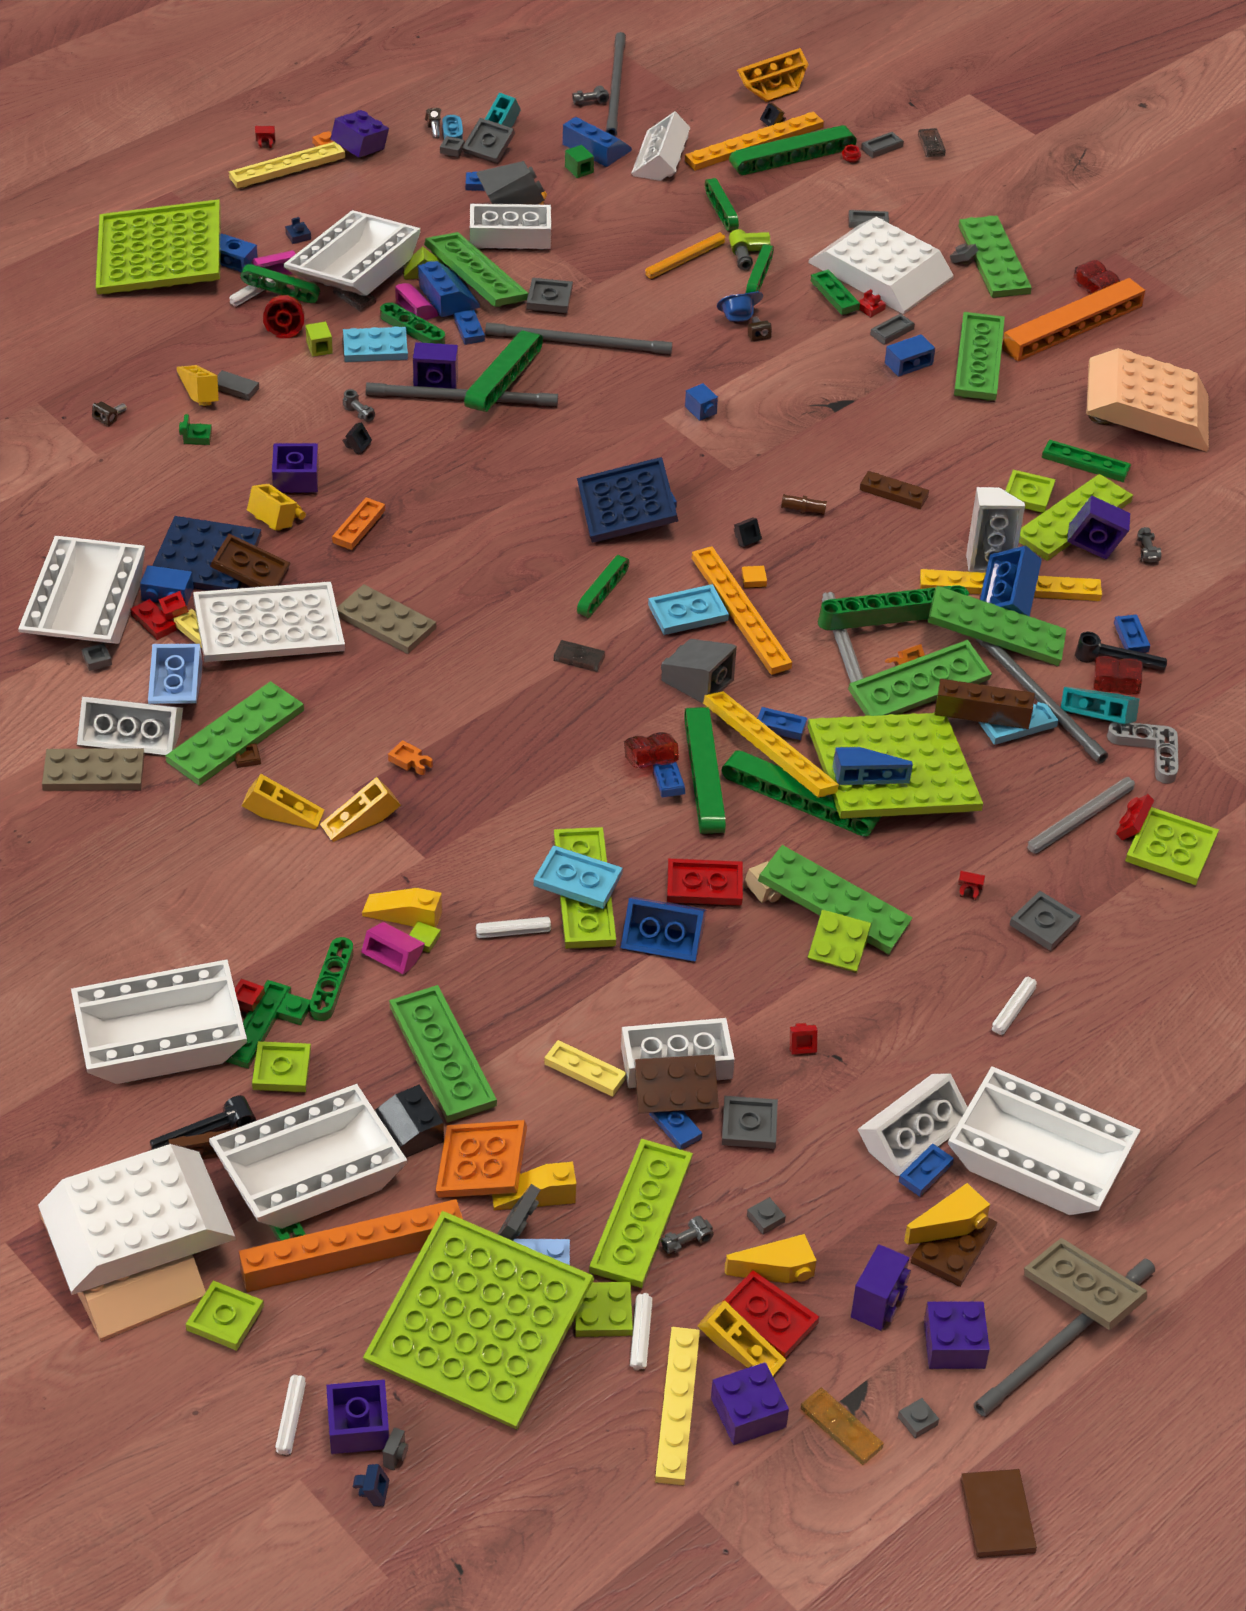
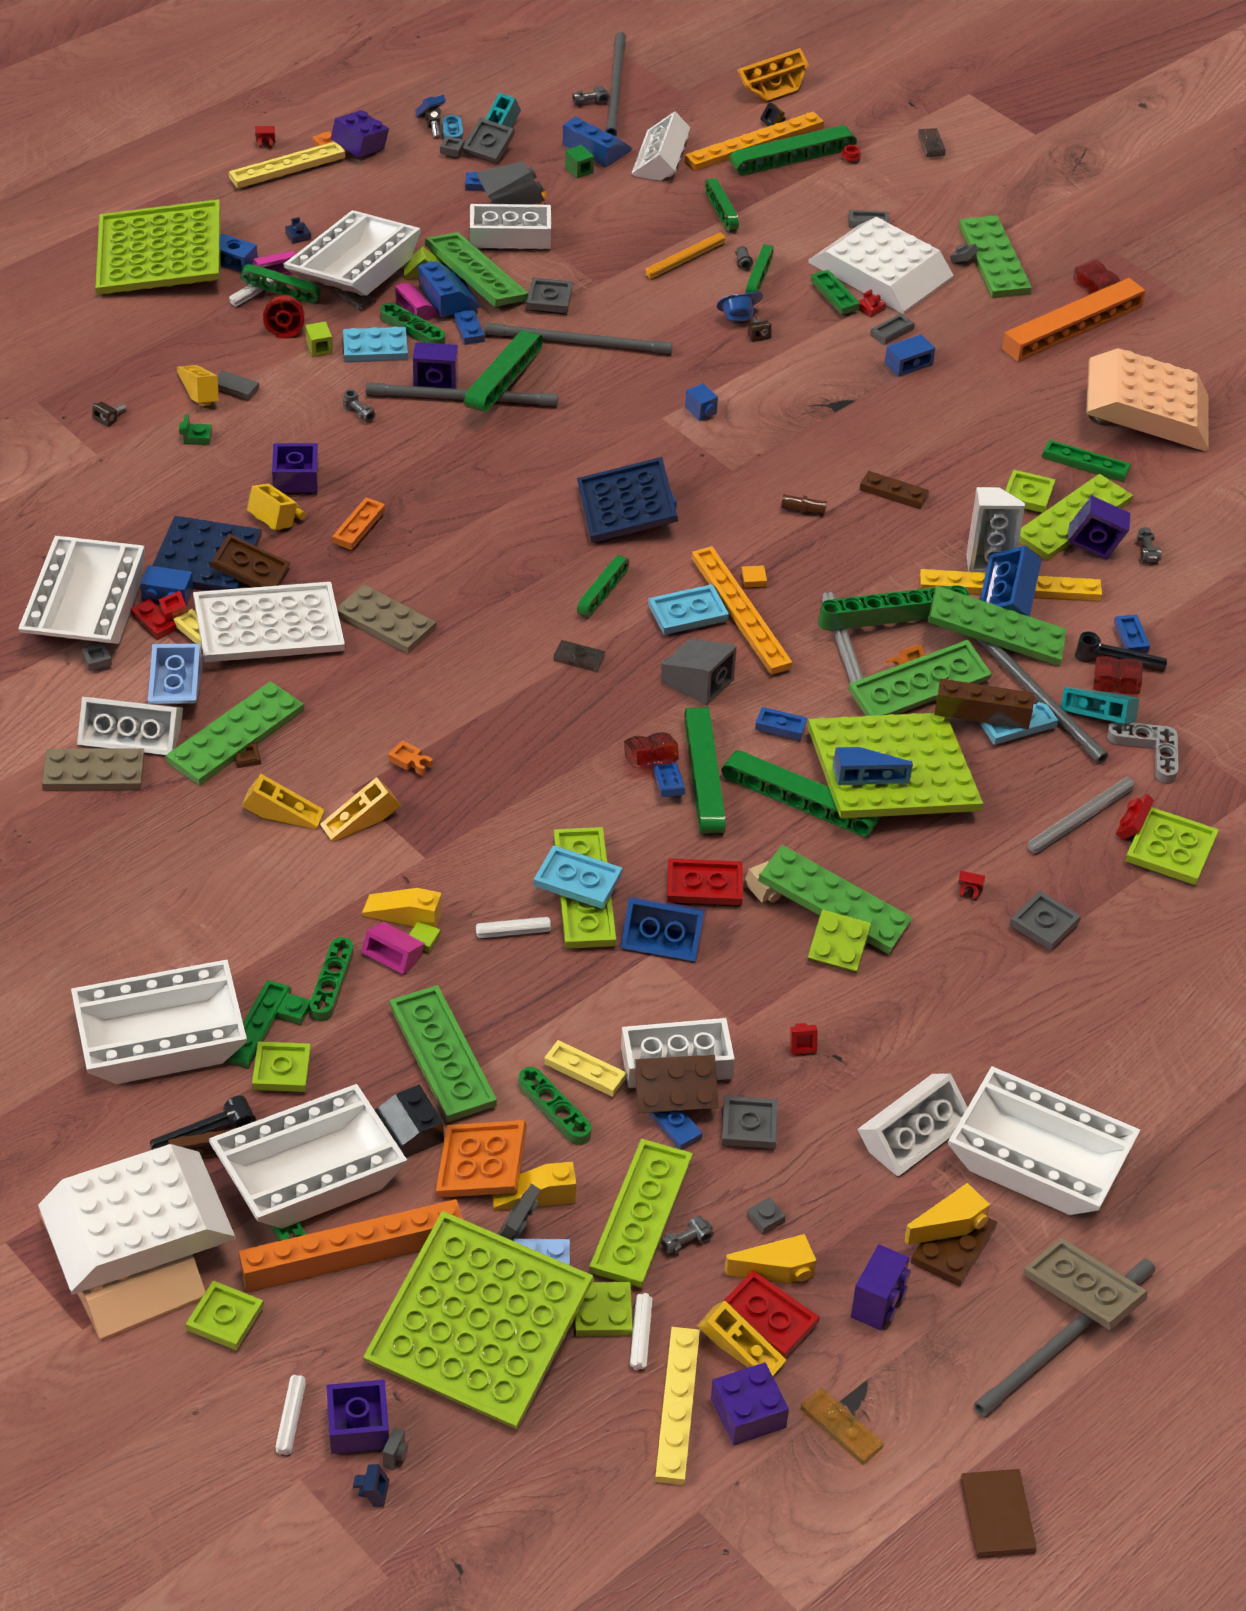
(248, 995): red tile -> none
(357, 438): black tile -> none
(428, 103): none -> blue plate
(551, 1107): none -> green beam
(747, 531): black tile -> none
(751, 241): lime piece -> none
(771, 744): yellow plate -> none
(882, 144): dark grey tile -> none
(918, 1418): dark grey plate -> none
(926, 1170): blue plate -> none
(956, 1335): dark purple brick -> none
(979, 356): bright green plate -> none
(1014, 1005): white axle -> none

